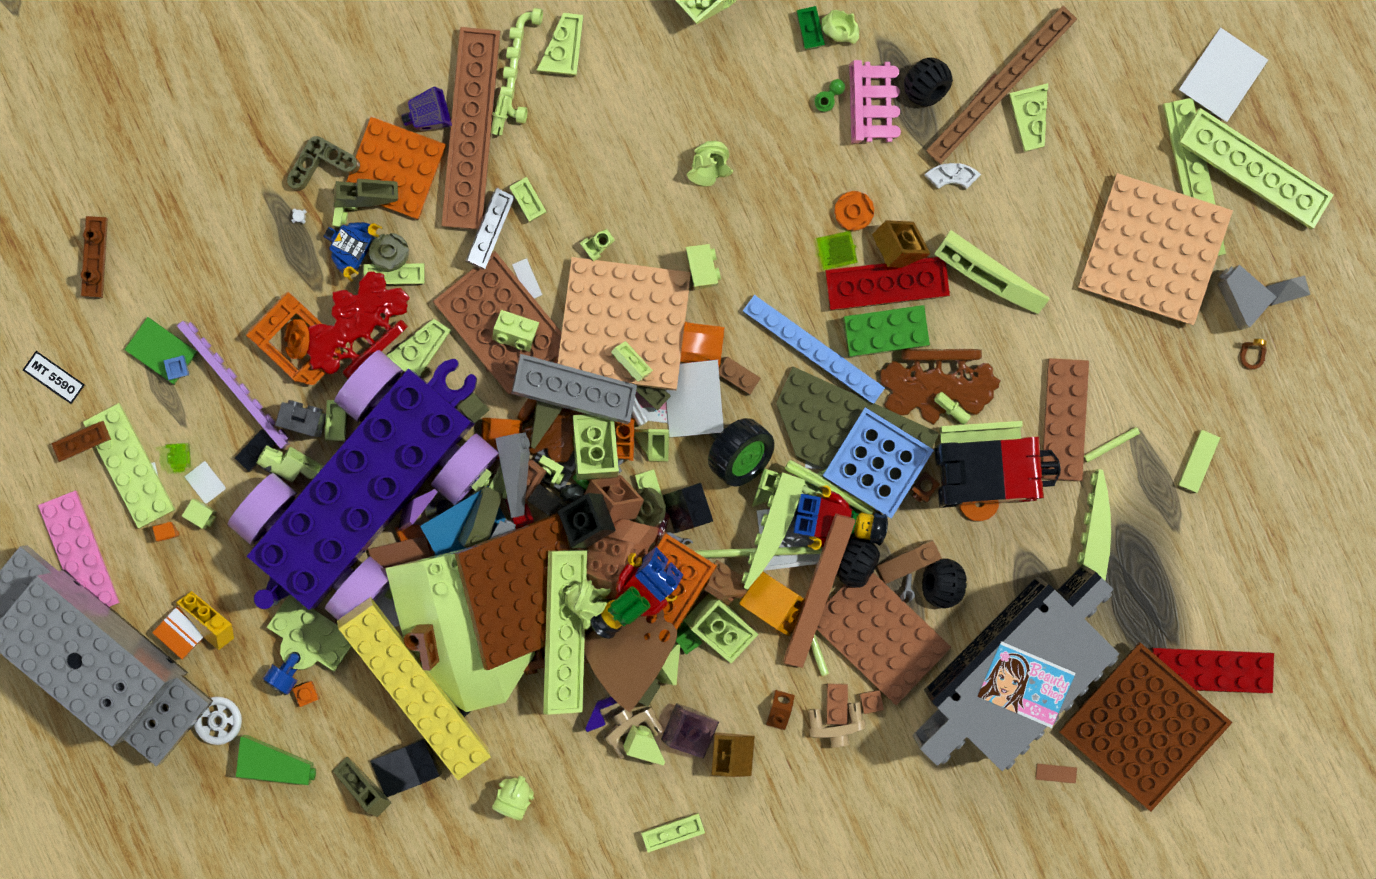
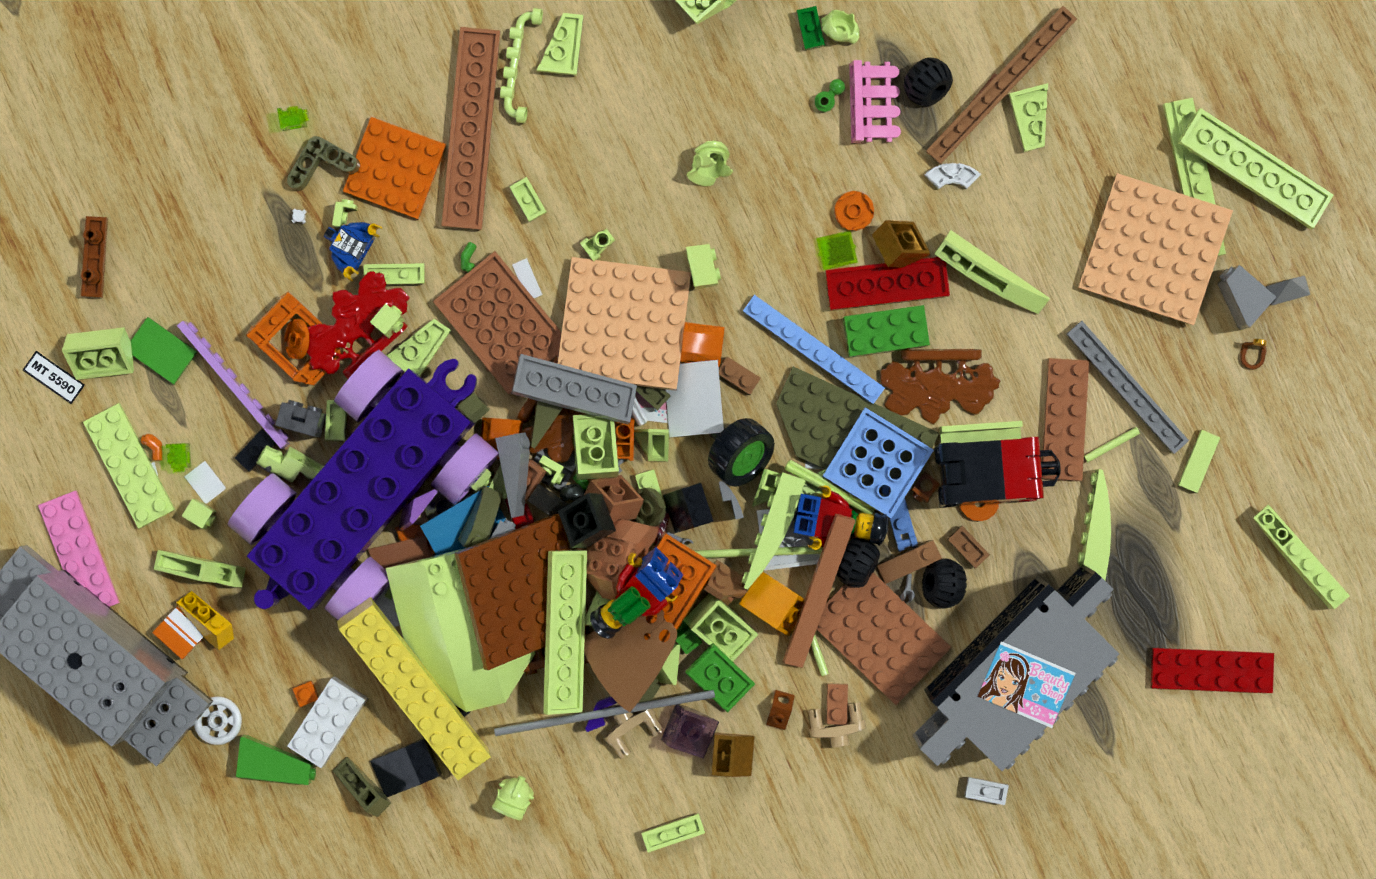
(81, 441): dark orange plate -> none
(99, 353): none -> yellowish green slope
(154, 444): none -> orange arm
(165, 531): orange slope -> none
(176, 367): medium blue plate -> none
(199, 568): none -> yellowish green slope
(292, 118): none -> clear neon green brick
(306, 640): yellowish green plate -> none
(327, 722): none -> white brick
(364, 193): olive slope -> none
(388, 252): olive tile -> none
(388, 320): none -> yellowish green brick
(422, 639): dark orange plate -> none
(428, 111): dark purple torso -> none
(466, 265): none -> bright green arm
(489, 228): plate -> none
(500, 114): yellowish green axle -> none
(515, 330): yellowish green bracket -> none
(583, 601): yellowish green helmet -> none
(603, 713): none -> light grey piece
(631, 361): yellowish green plate -> none
(642, 745): yellowish green slope -> none
(719, 673): none -> bright green tile
(727, 494): none -> light grey slope
(871, 701): nougat plate -> none
(901, 523): none -> medium blue plate
(952, 408): yellowish green axle -> none
(968, 547): none -> medium nougat plate
(986, 790): none -> white plate
(1056, 773): nougat sticker -> none
(1127, 387): none -> light grey plate
(1145, 726): dark orange plate -> none
(1223, 74): white sticker -> none
(1301, 558): none -> yellowish green slope

